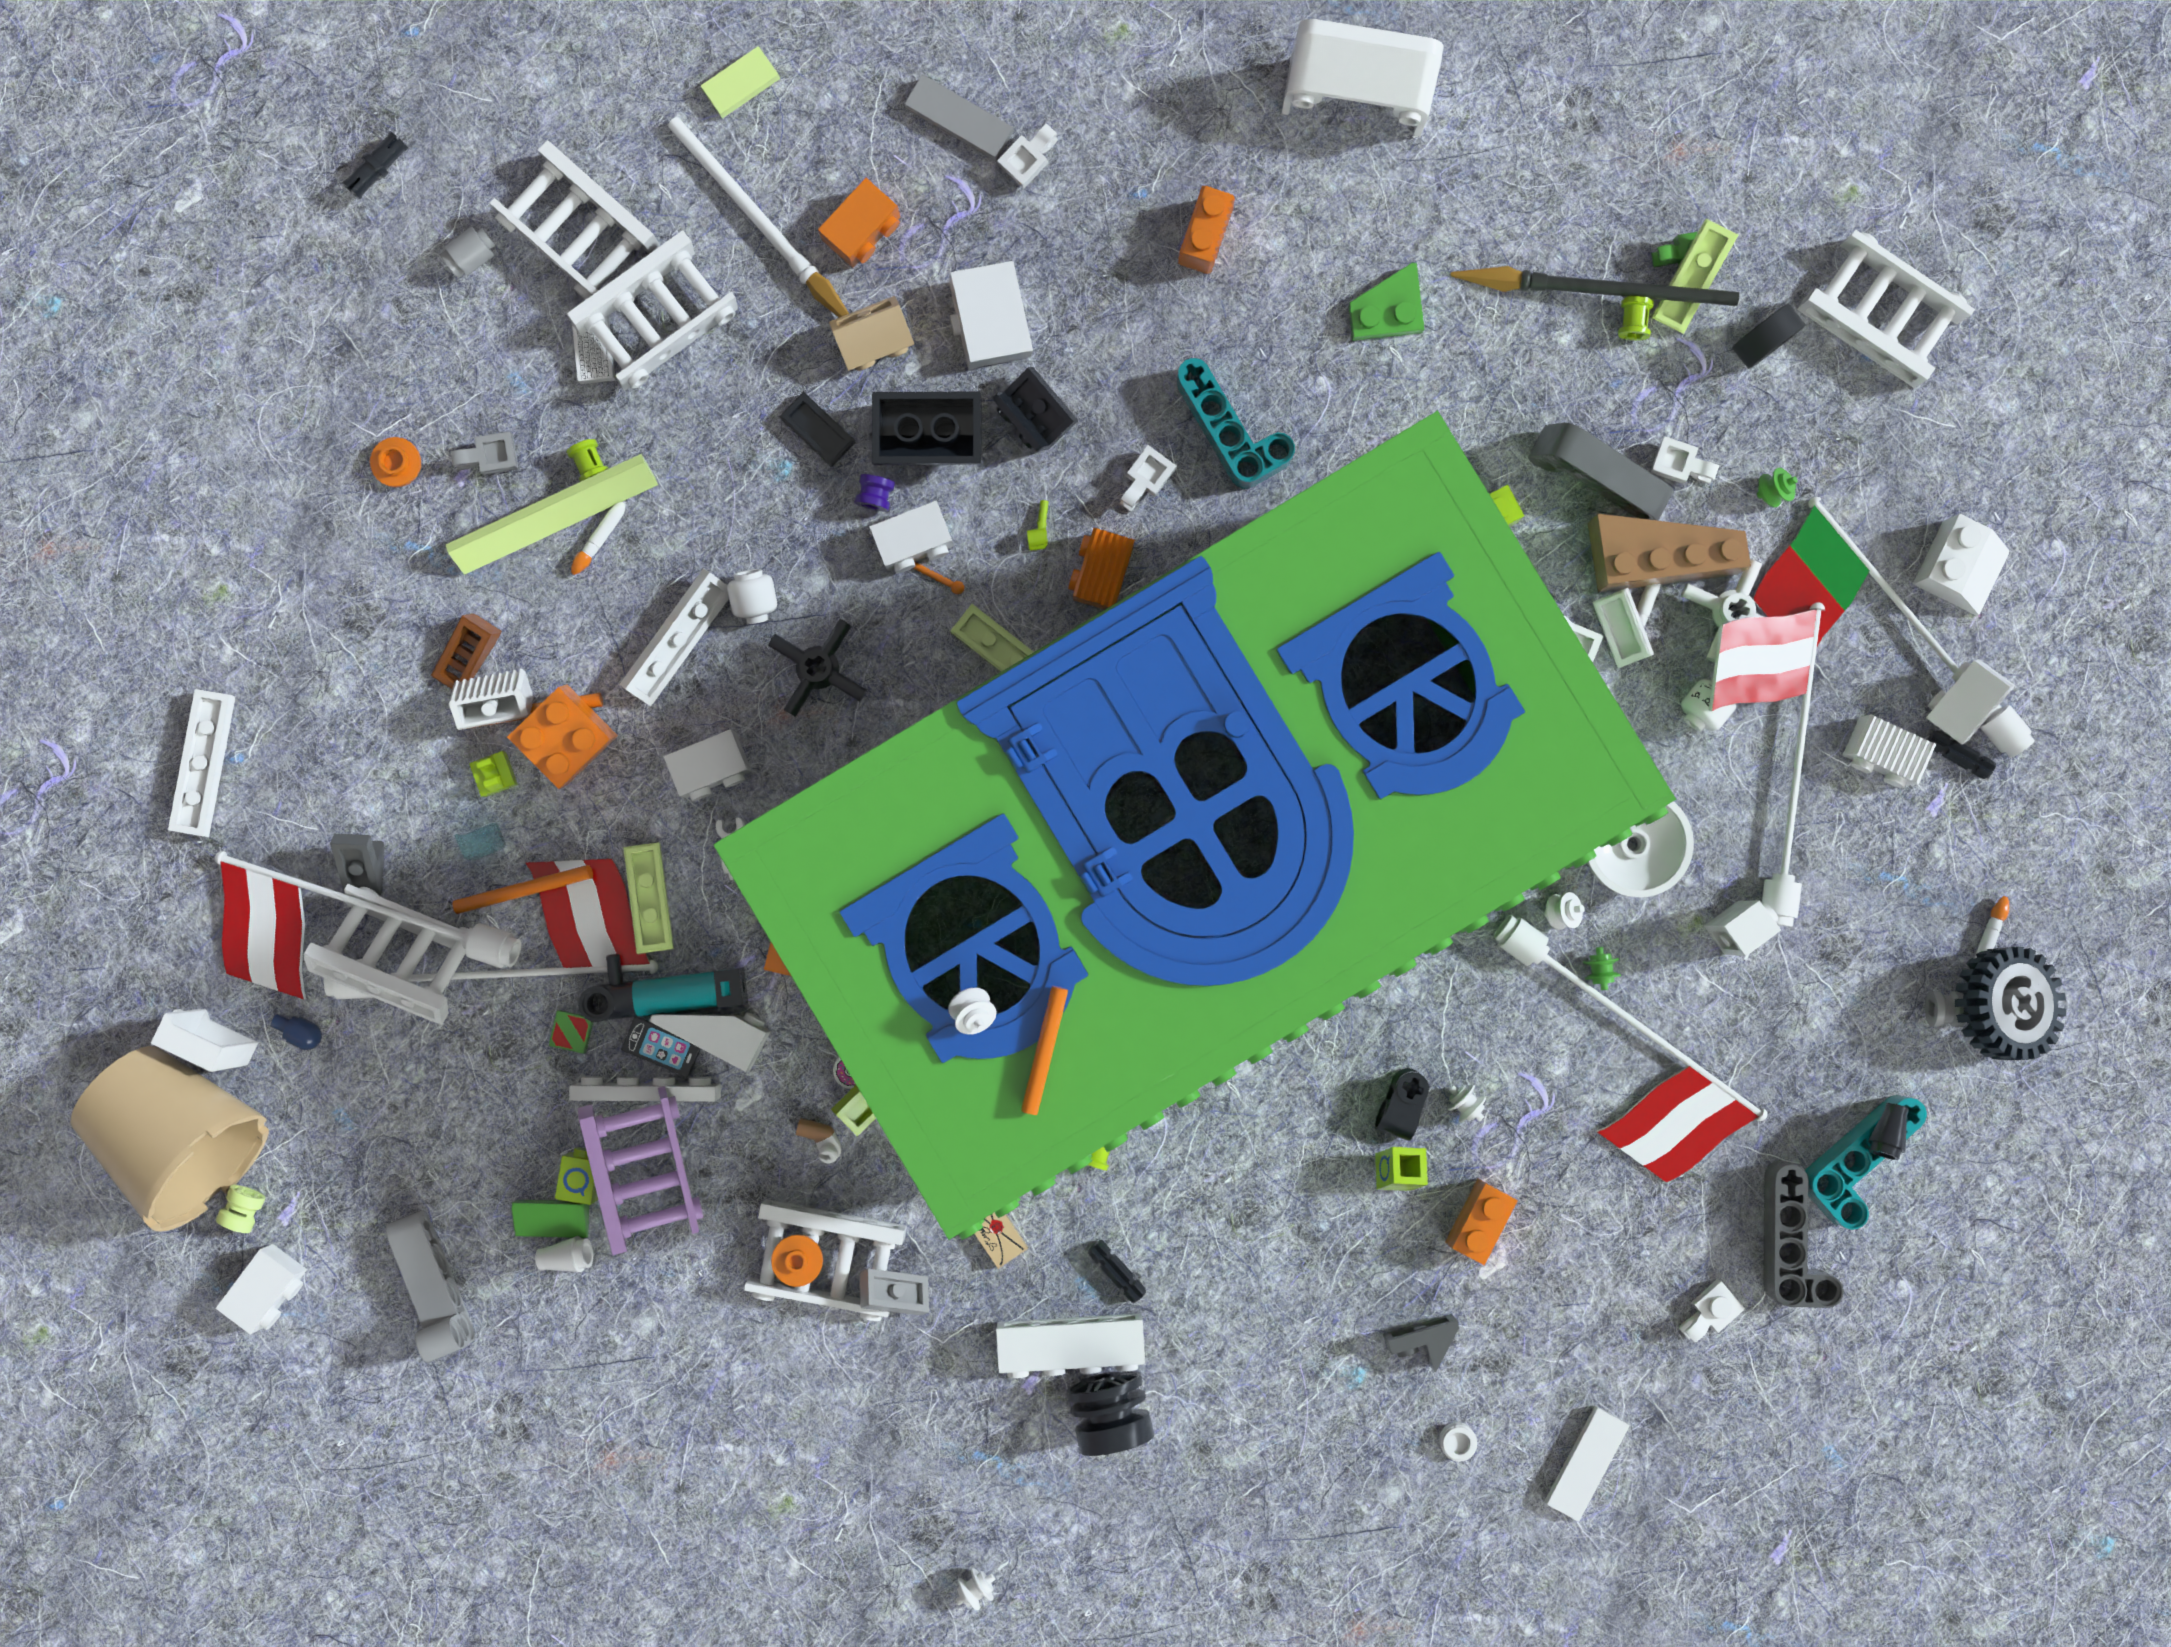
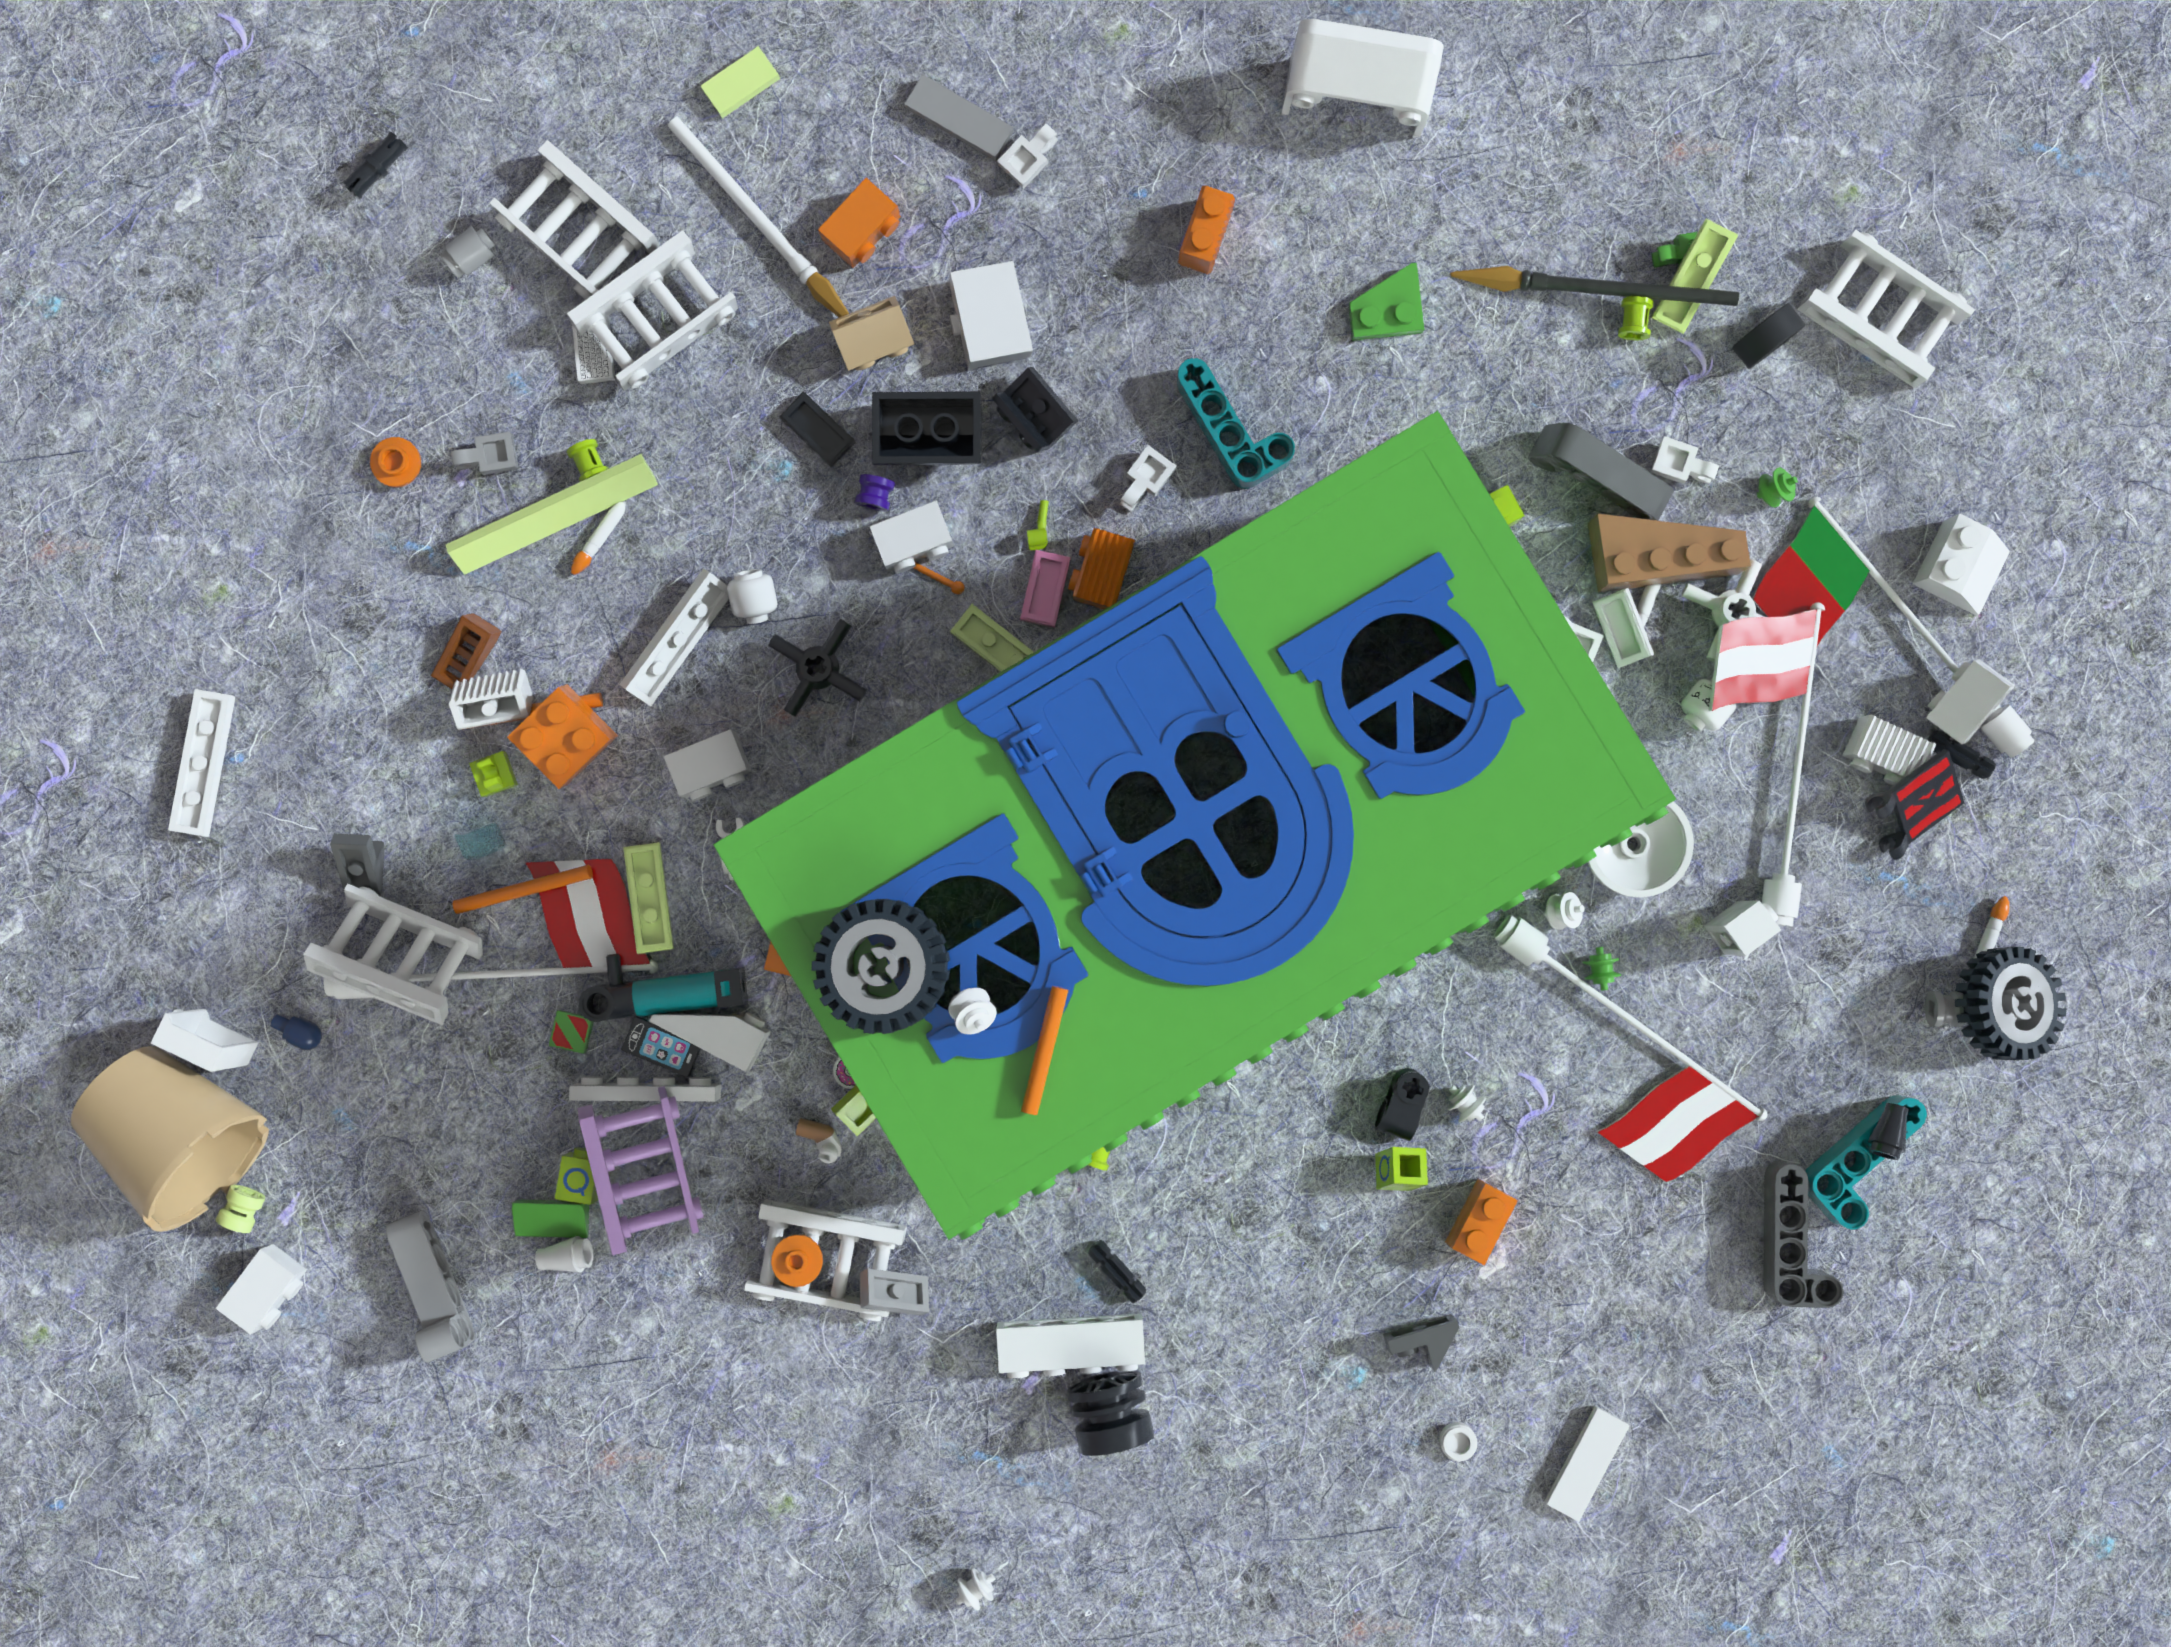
(268, 926): flag -> none
(848, 992): none -> wheel
(1000, 1239): tan tile -> none
(1045, 588): none -> bright pink tile
(1714, 1308): white plate -> none
(1918, 802): none -> black flag

